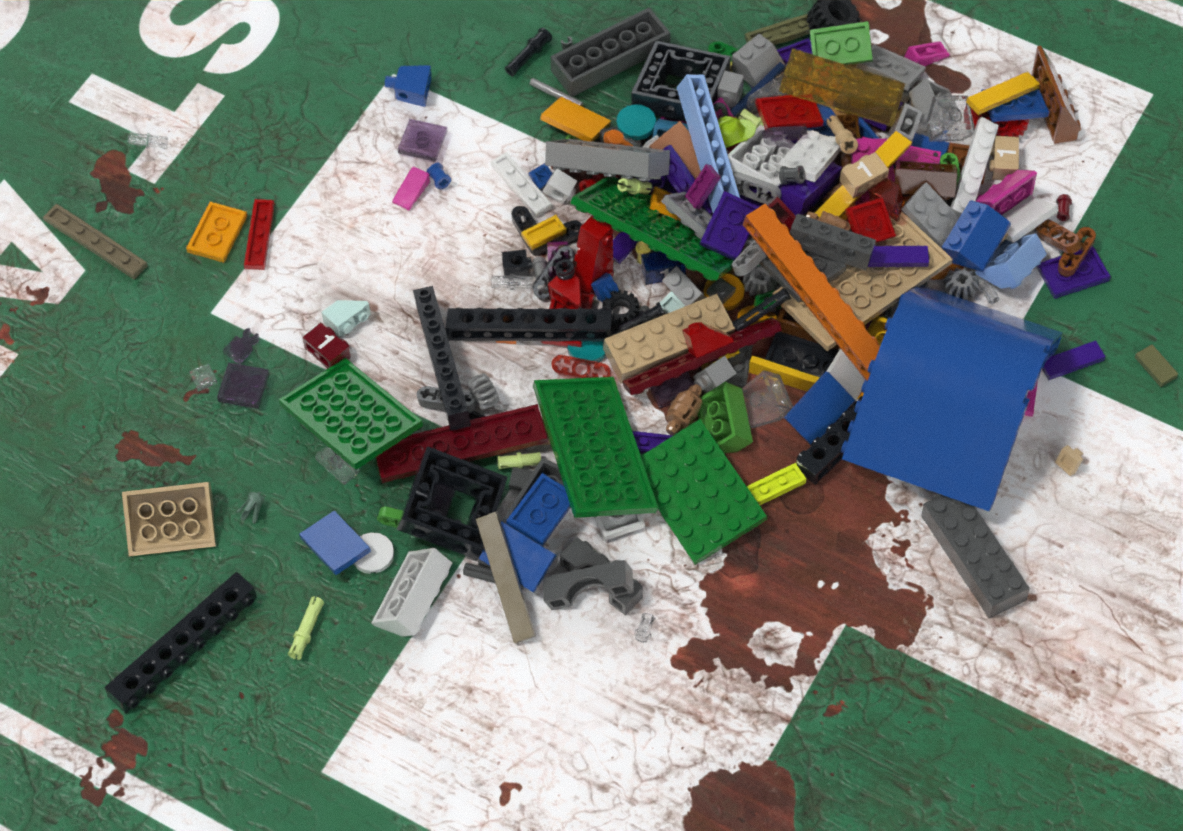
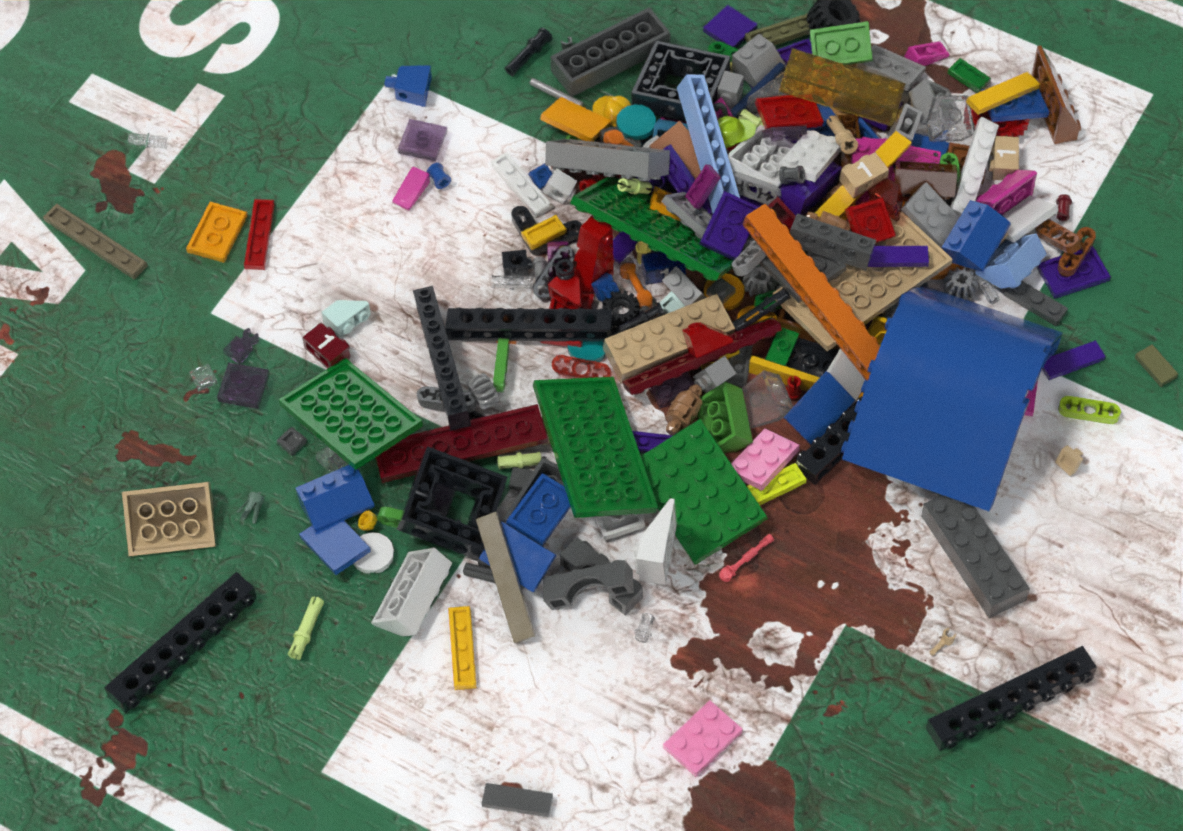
(291, 441): none -> dark grey tile
(334, 497): none -> blue slope
(367, 520): none -> yellow piece
(462, 648): none -> yellow tile
(501, 364): none -> bright green beam
(517, 800): none -> dark grey tile
(610, 107): none -> yellow piece
(628, 272): none -> orange bar
(656, 545): none -> white slope
(702, 738): none -> bright pink plate
(729, 27): none -> dark purple tile
(729, 571): none -> coral piece
(764, 458): none -> bright pink plate
(782, 346): none -> green plate
(793, 387): none -> red pin
(945, 640): none -> tan hand
(969, 75): none -> green plate
(1037, 303): none -> dark grey plate
(1075, 660): none -> black brick
(1082, 415): none -> lime beam

